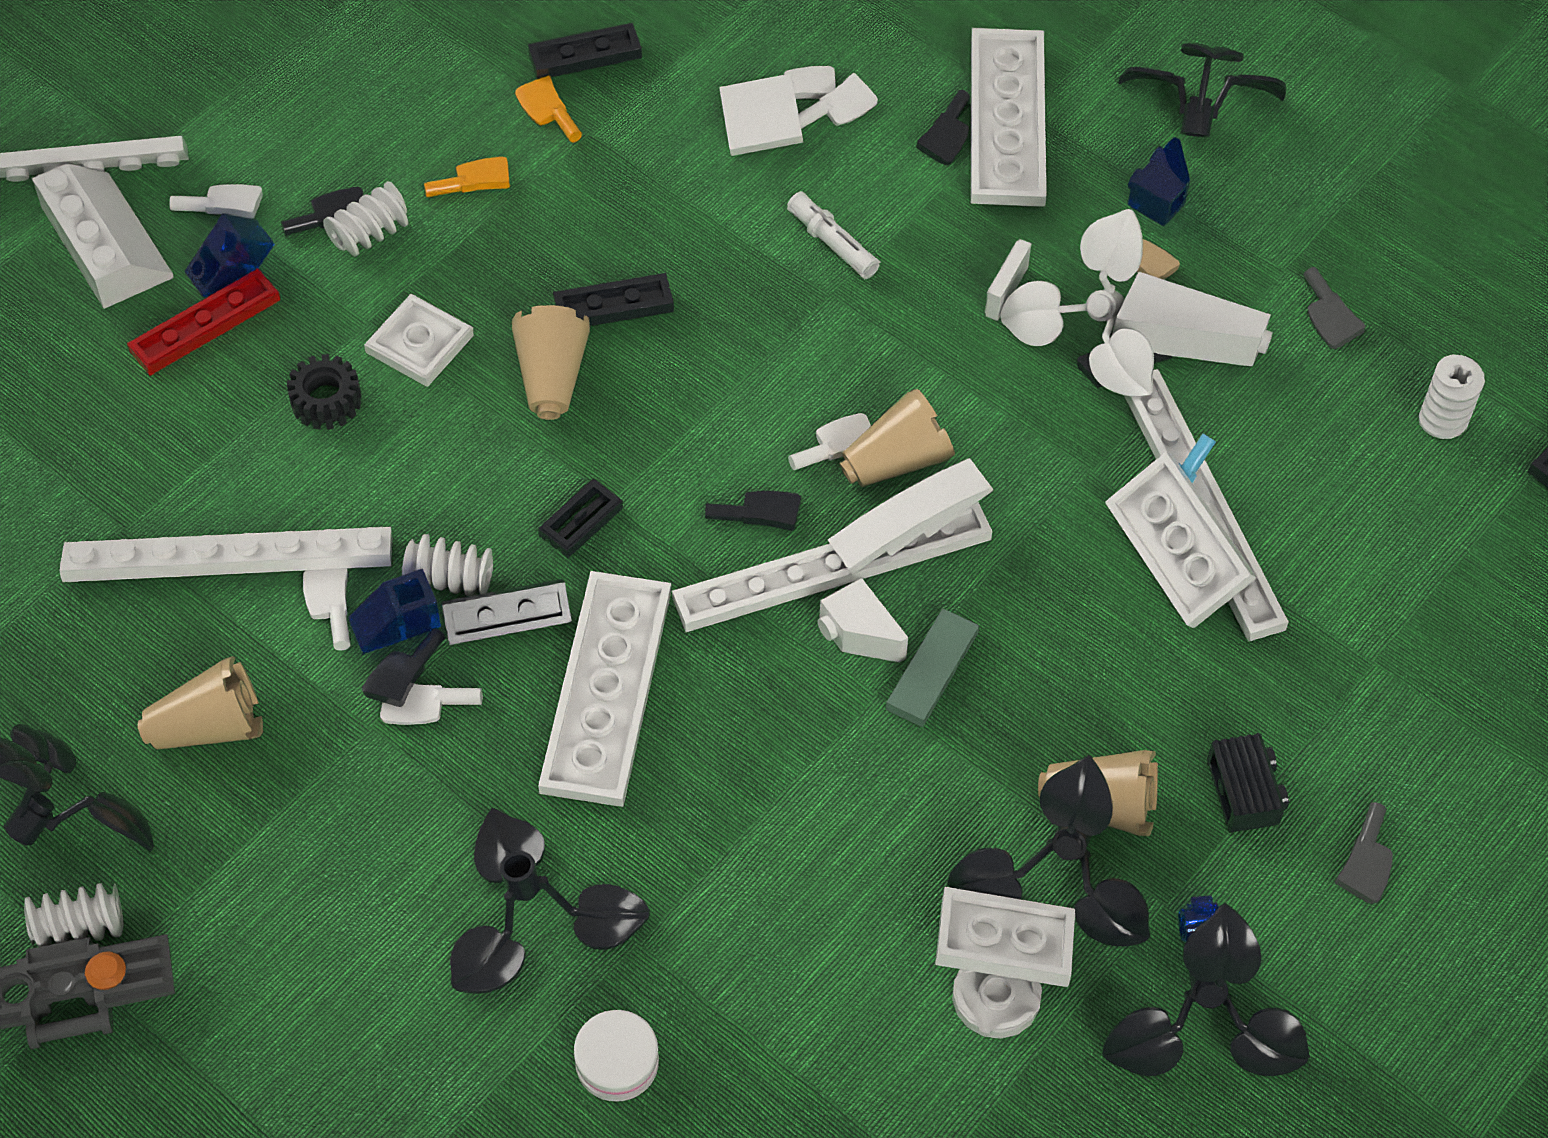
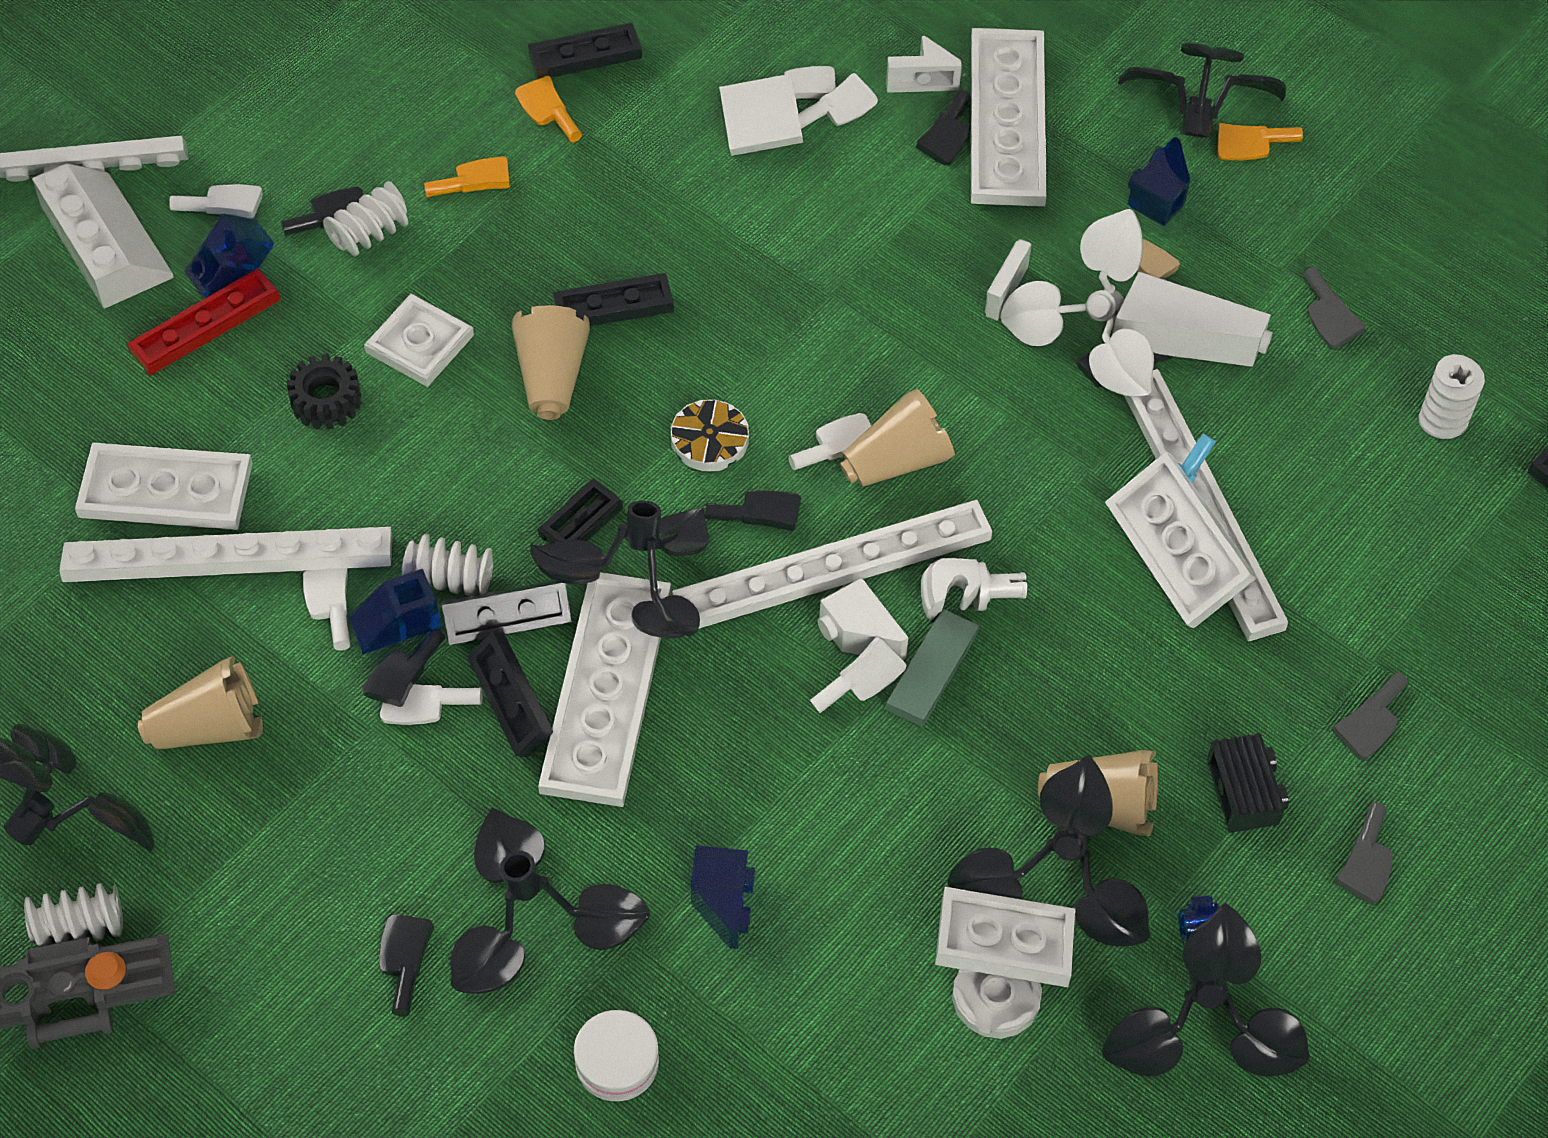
(164, 486): none -> white plate
(402, 956): none -> black piece
(510, 694): none -> black plate
(645, 530): none -> black plant
(709, 435): none -> tile
(719, 890): none -> clear blue slope
(821, 224): white pin -> none
(865, 676): none -> white piece
(910, 513): white slope -> none
(931, 71): none -> white slope
(973, 579): none -> white piece
(1251, 142): none -> light orange piece
(1372, 722): none -> dark grey piece

